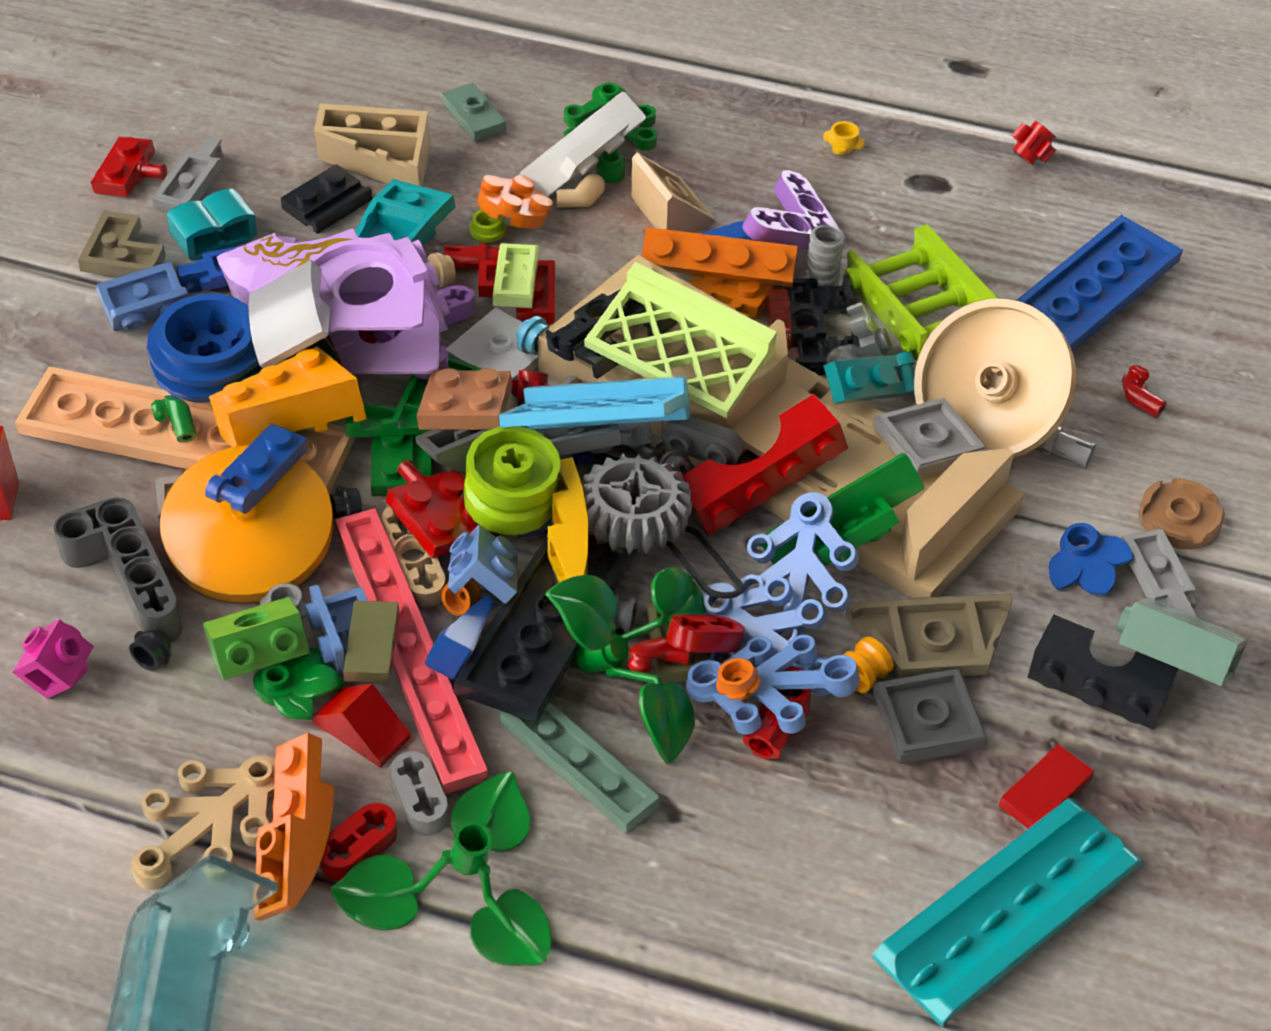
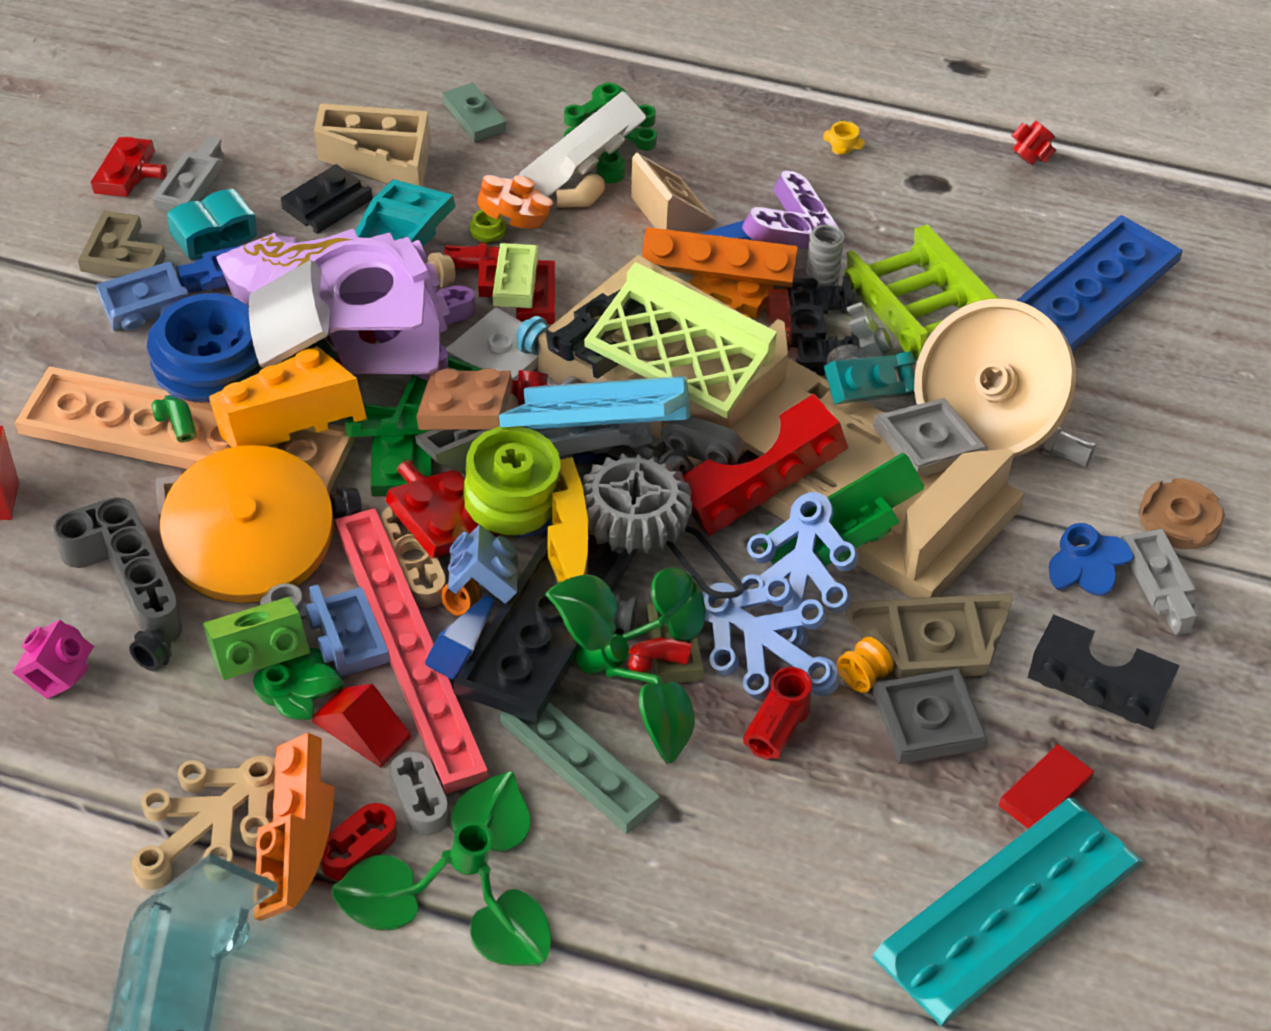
(257, 468): blue plate -> none
(371, 641): olive tile -> none
(705, 633): red beam -> none
(737, 679): orange plate -> none
(836, 674): medium blue plant -> none
(1138, 394): red arm -> none
(1181, 640): sand green brick -> none

